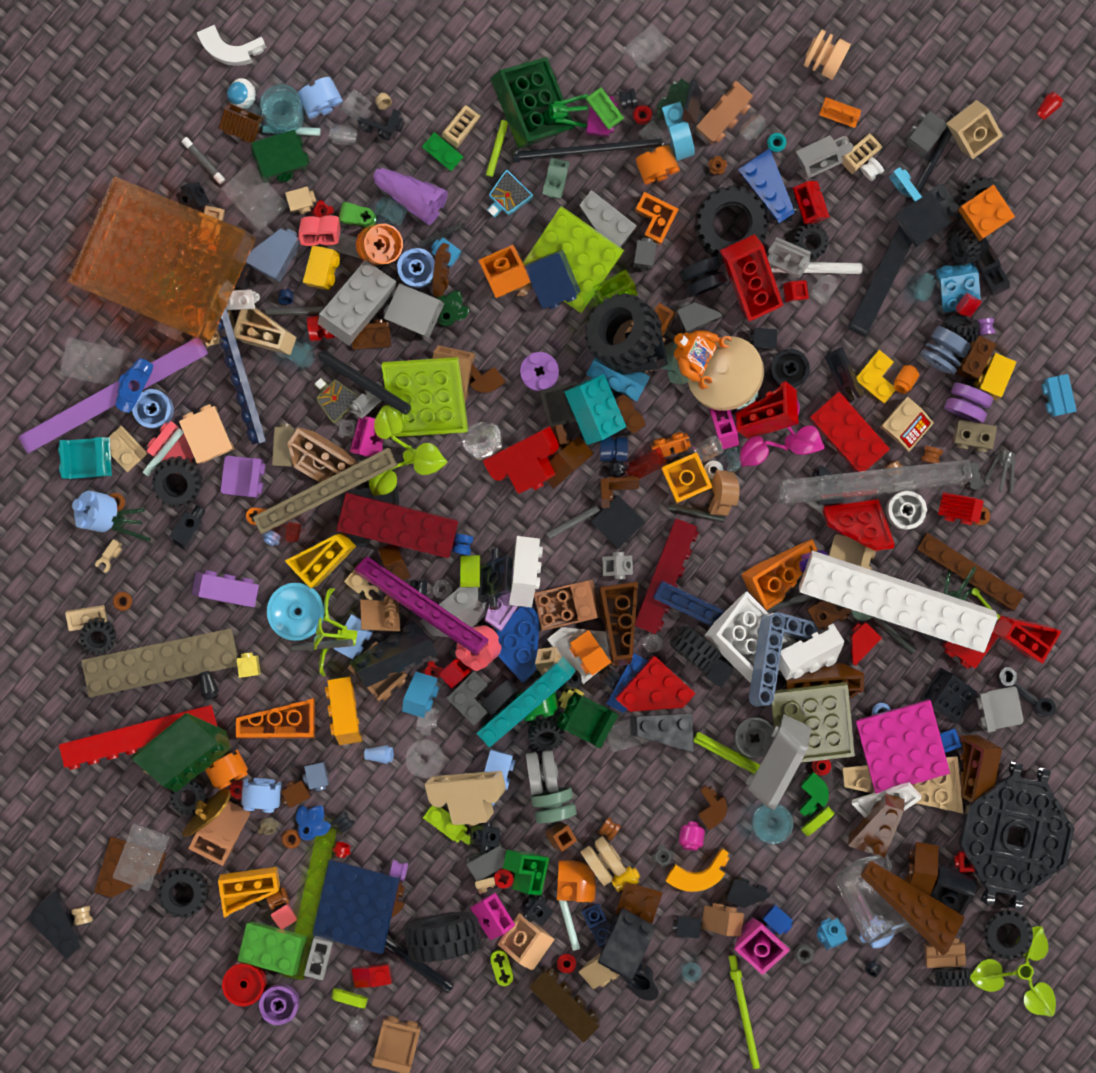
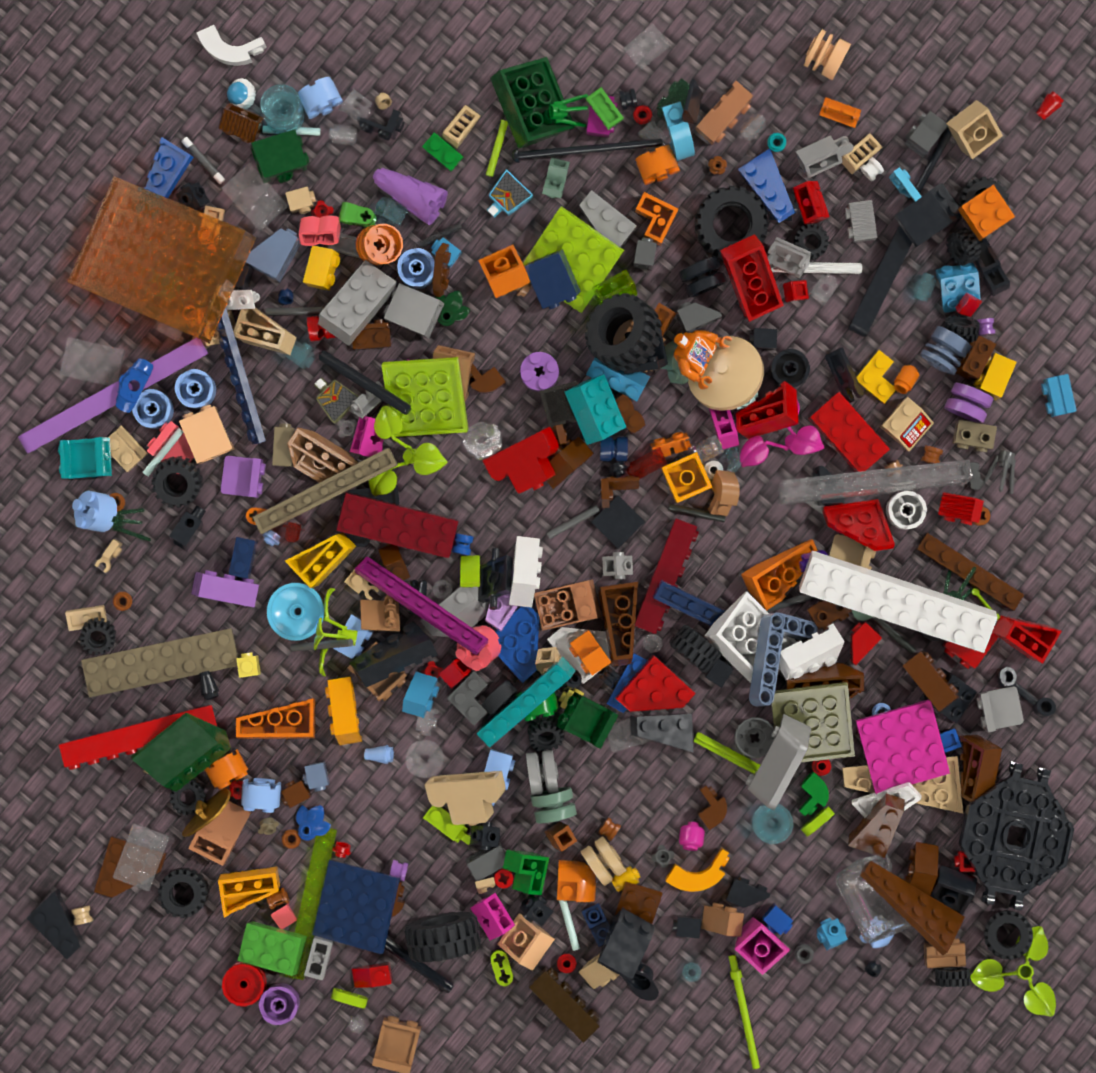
(167, 169): none -> blue wing
(190, 379): none -> light blue brick
(243, 557): none -> dark blue brick
(343, 823): black wheel -> none
(861, 221): none -> light grey brick
(931, 680): none -> reddish brown wedge

